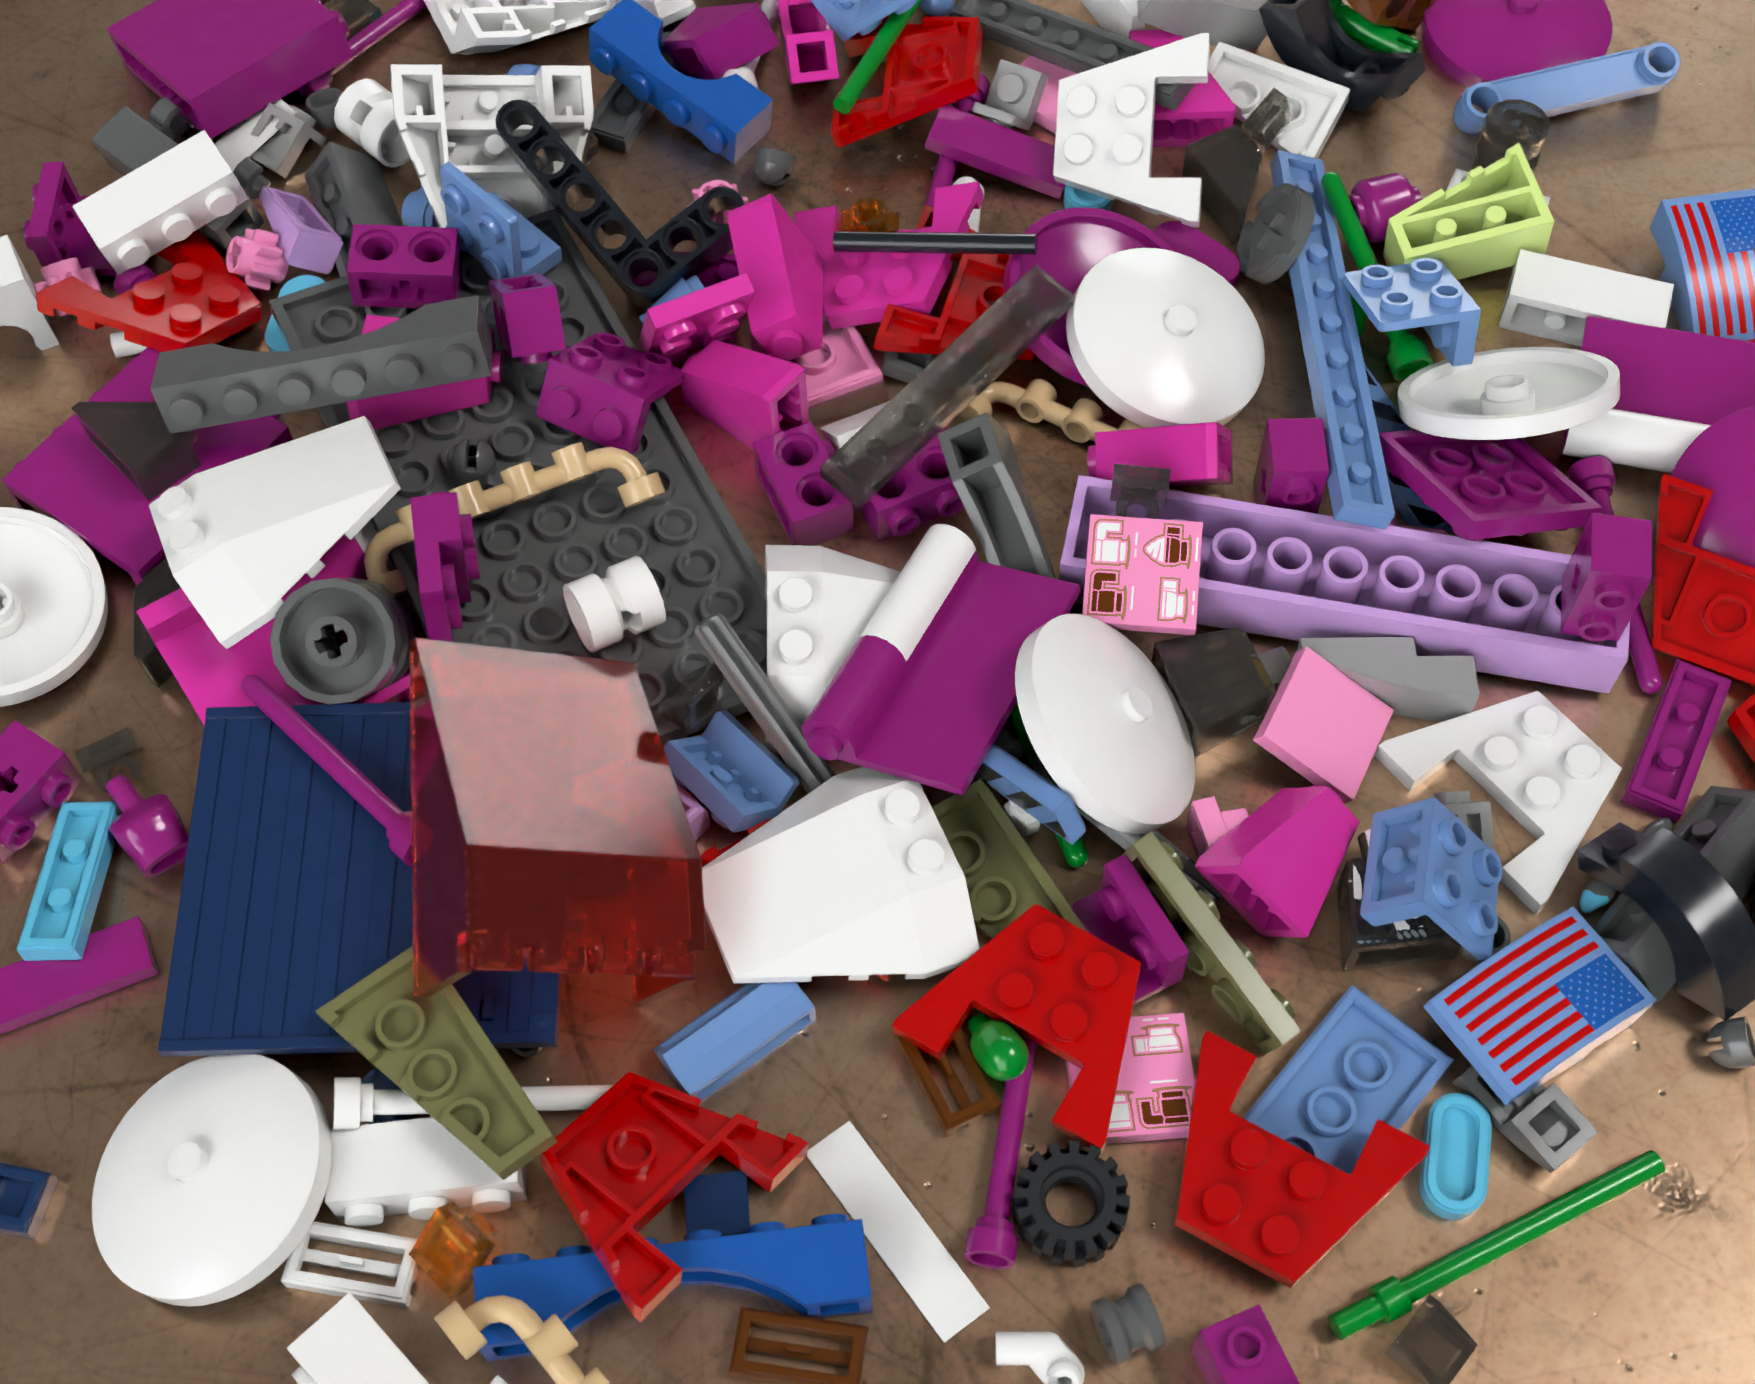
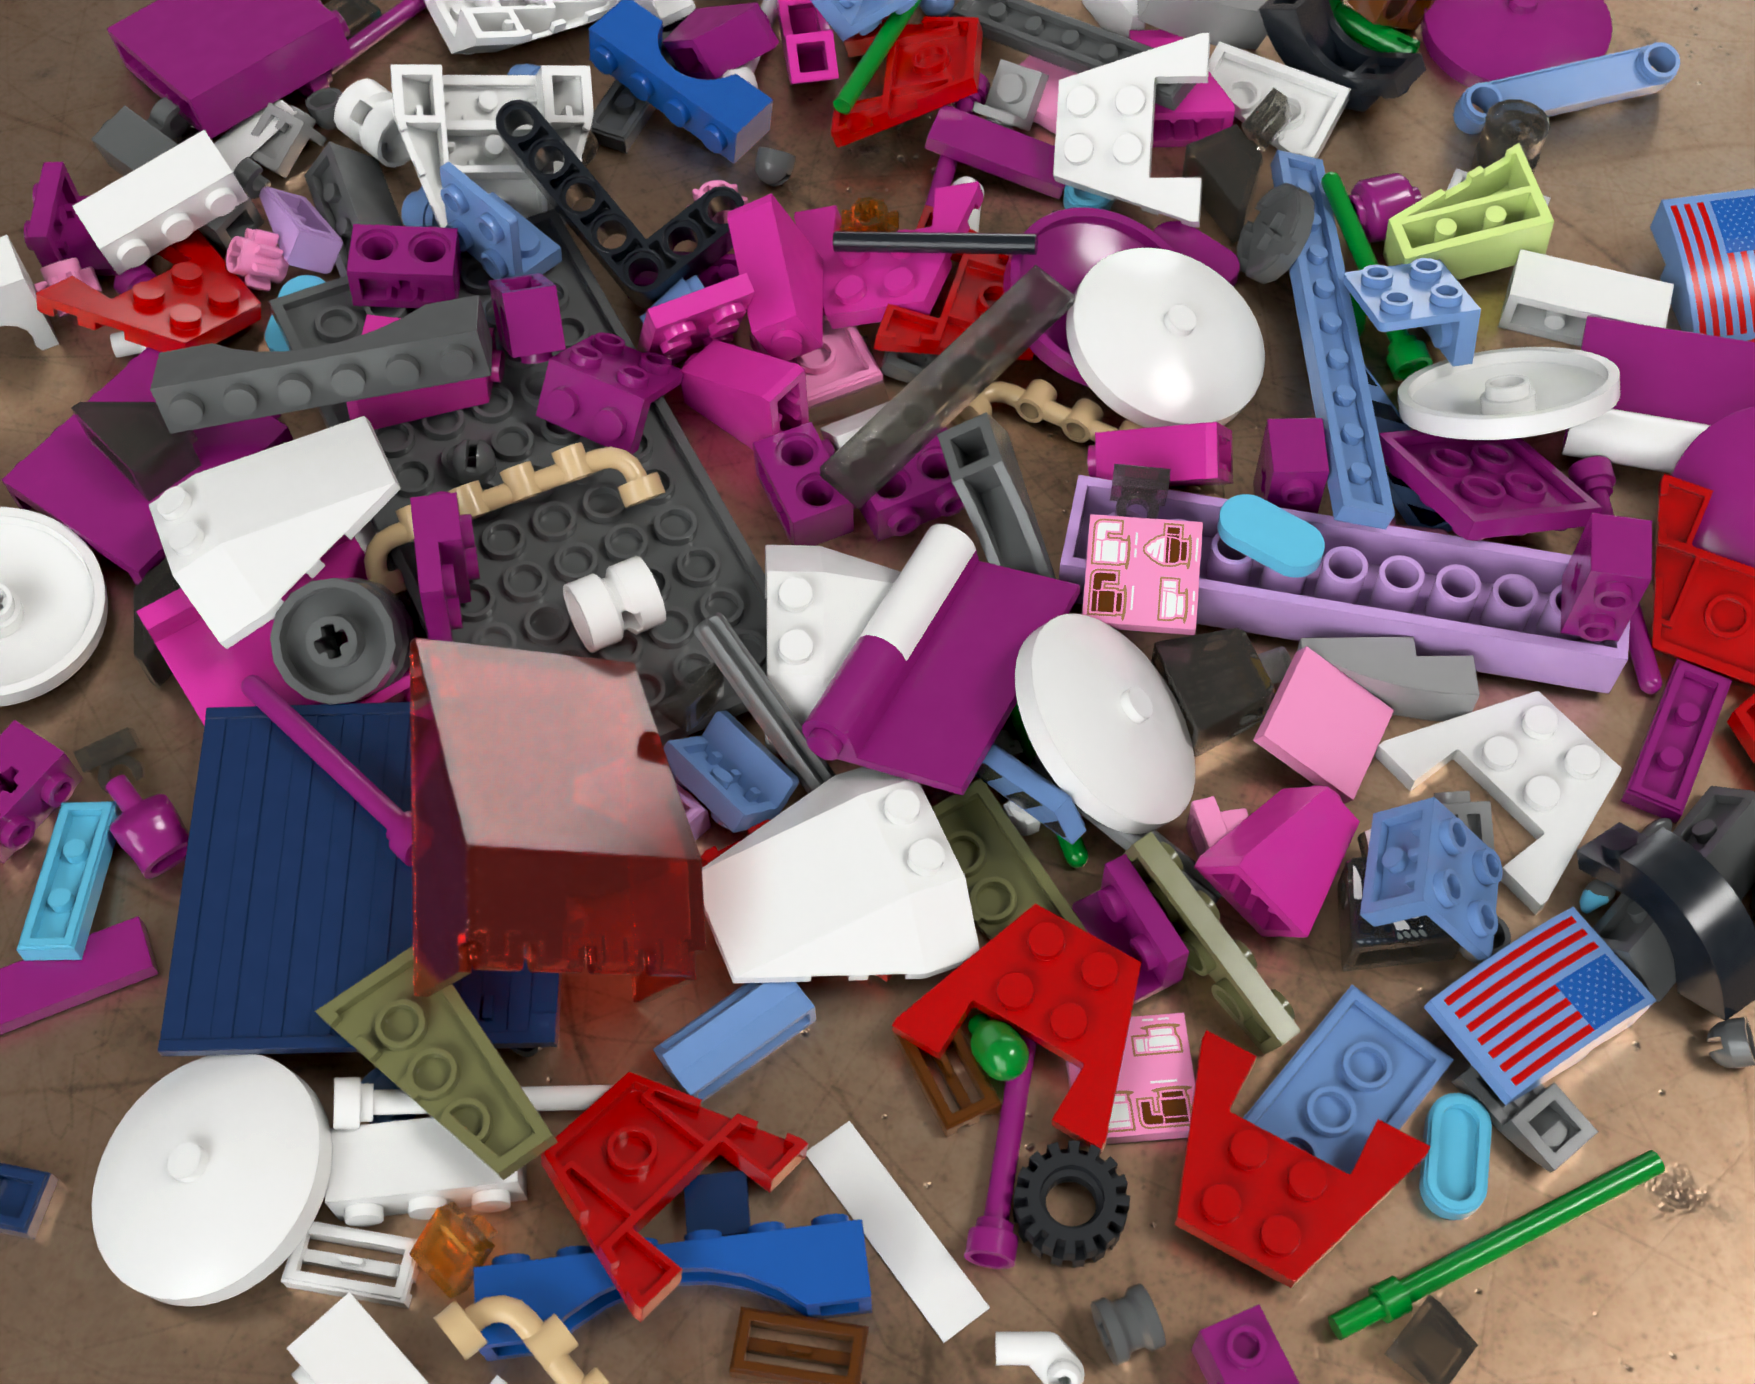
(1271, 535): none -> medium azure tile

